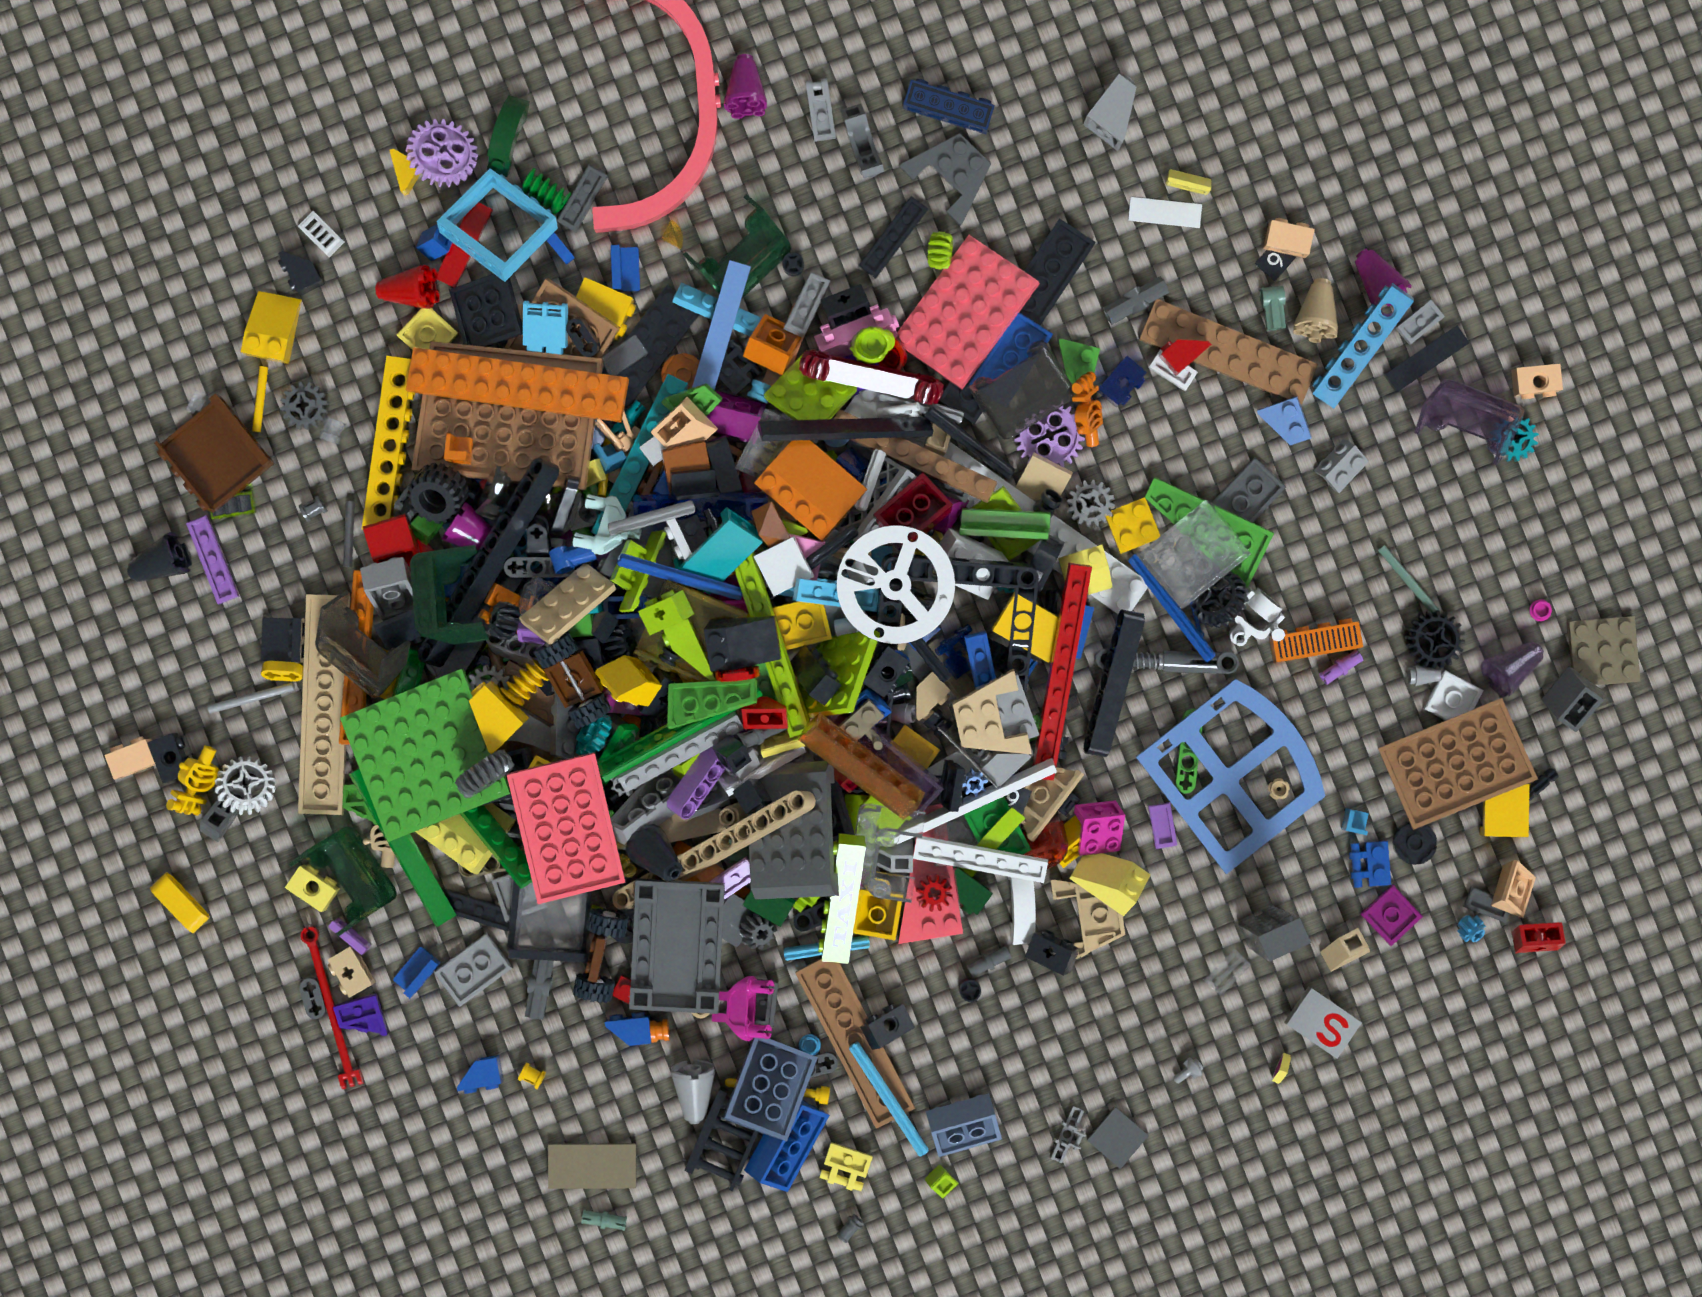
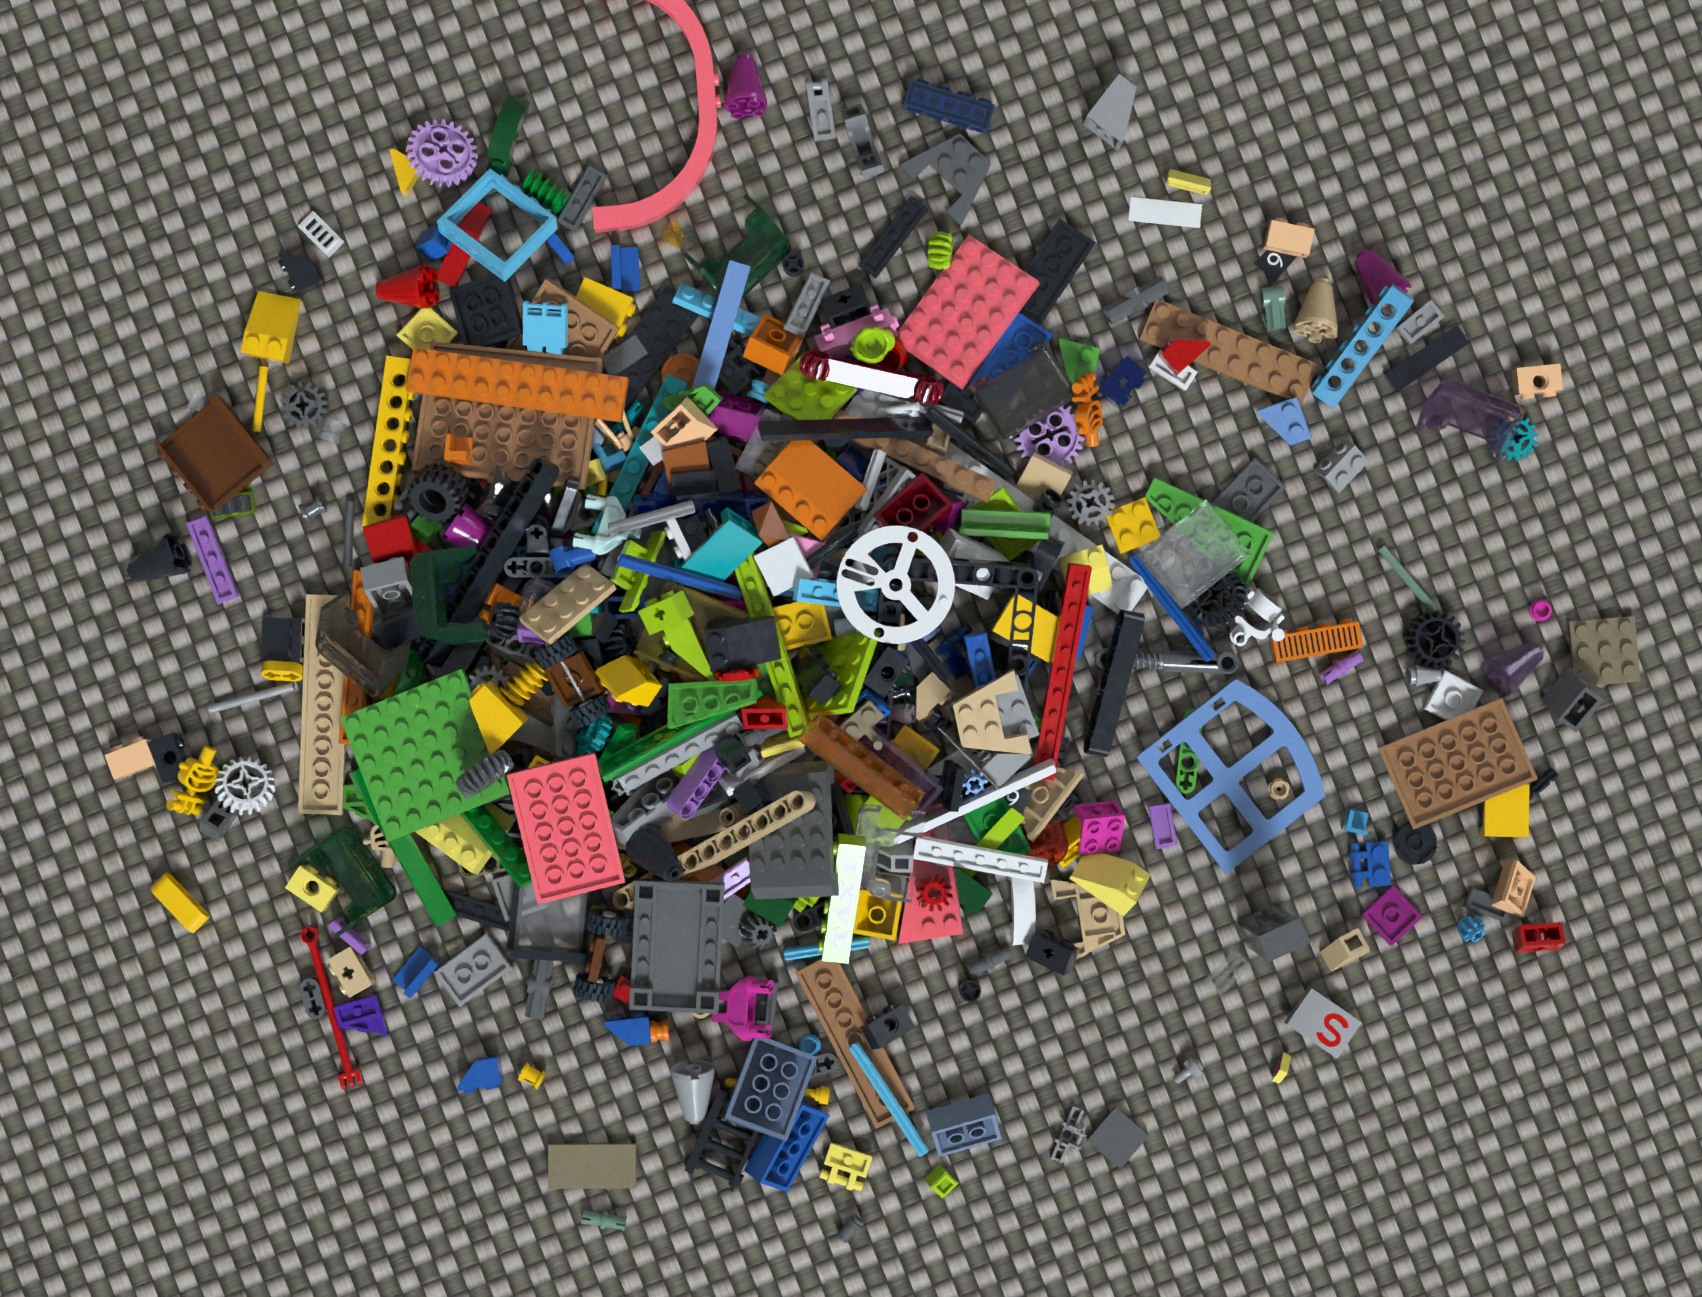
(579, 340): black beam -> none

